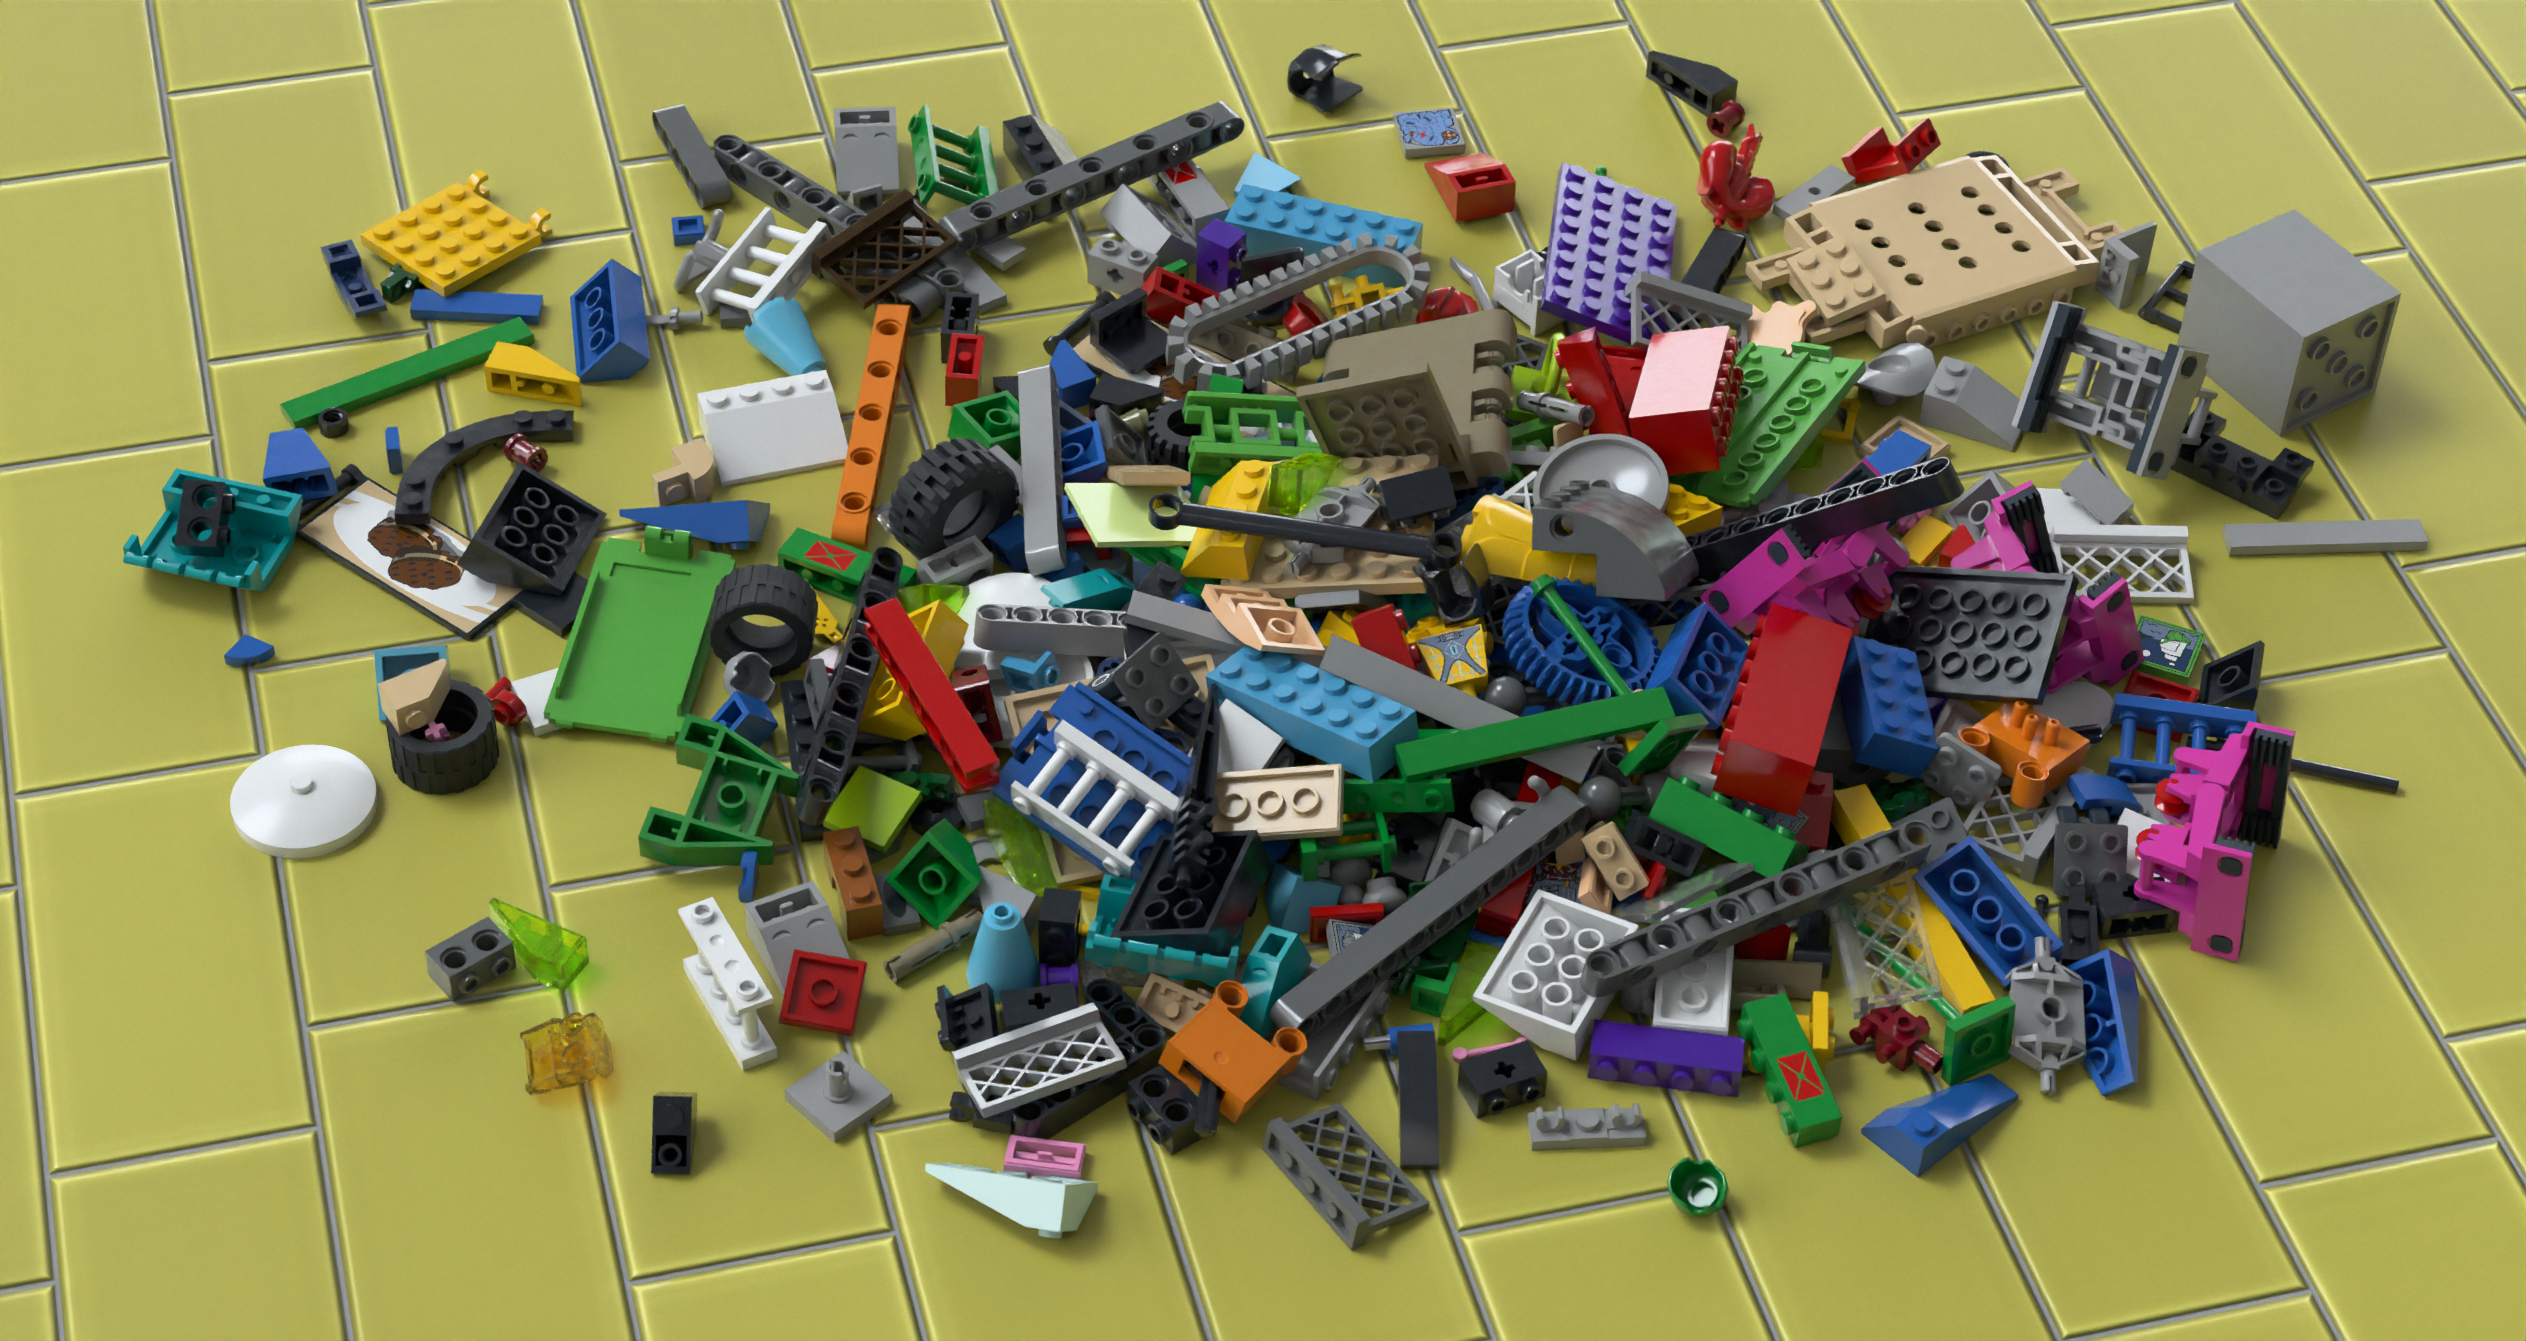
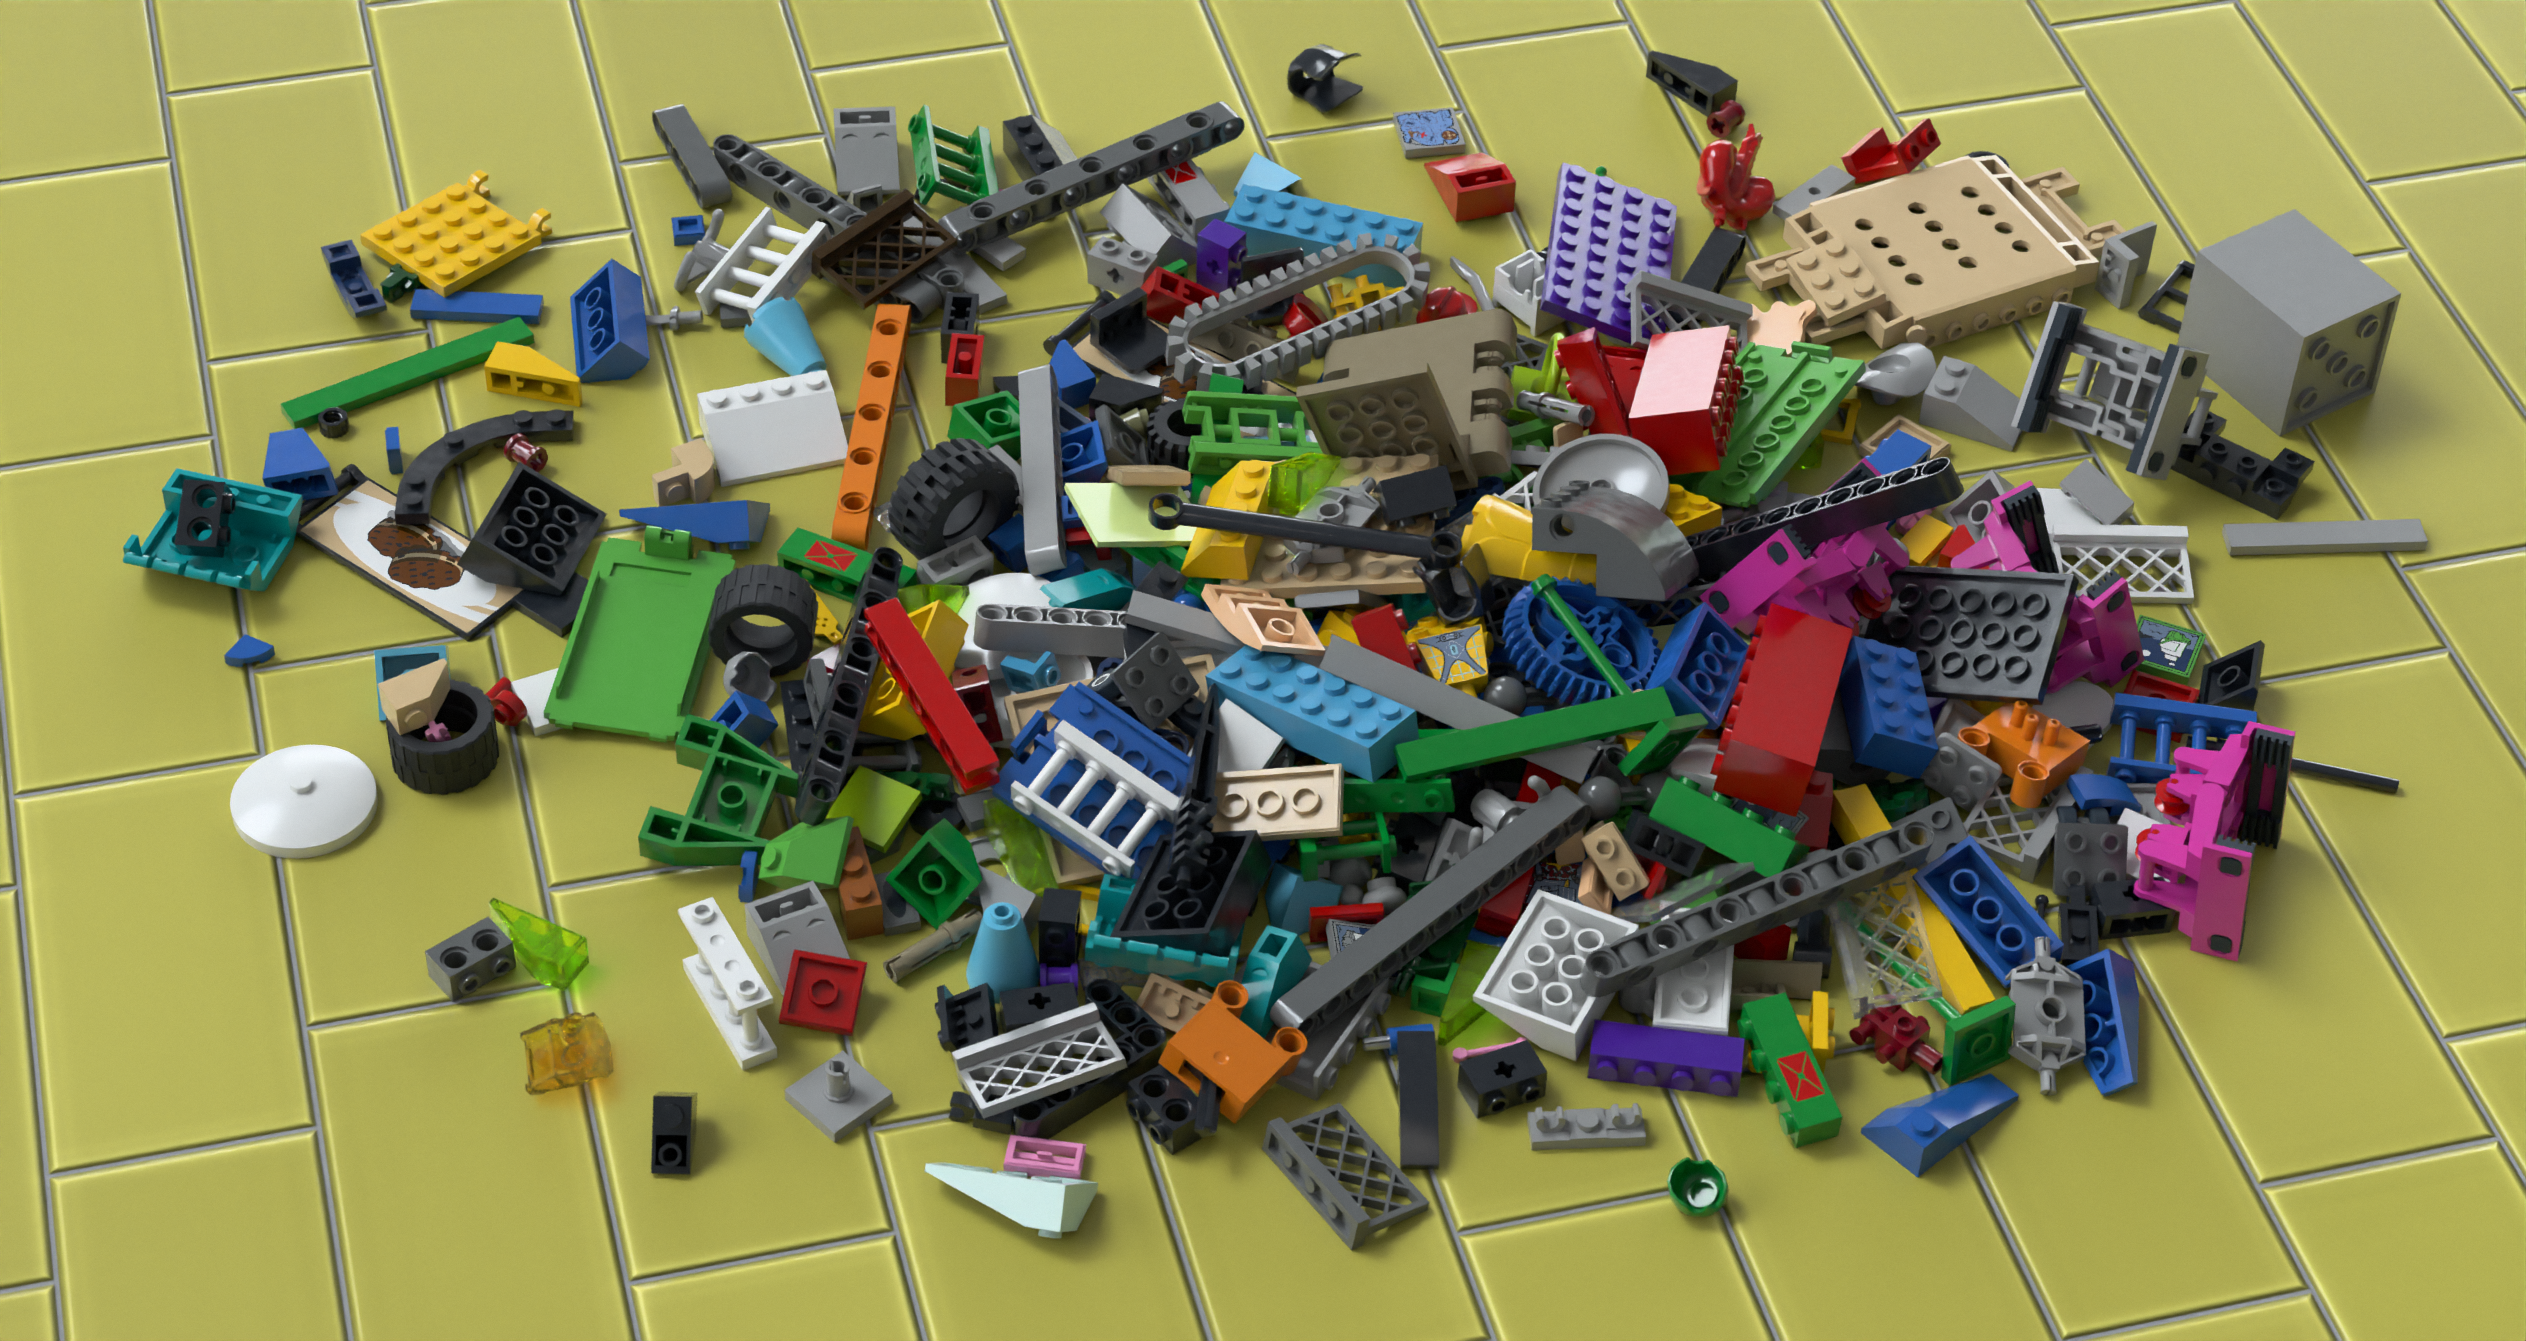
(807, 854): none -> bright green slope

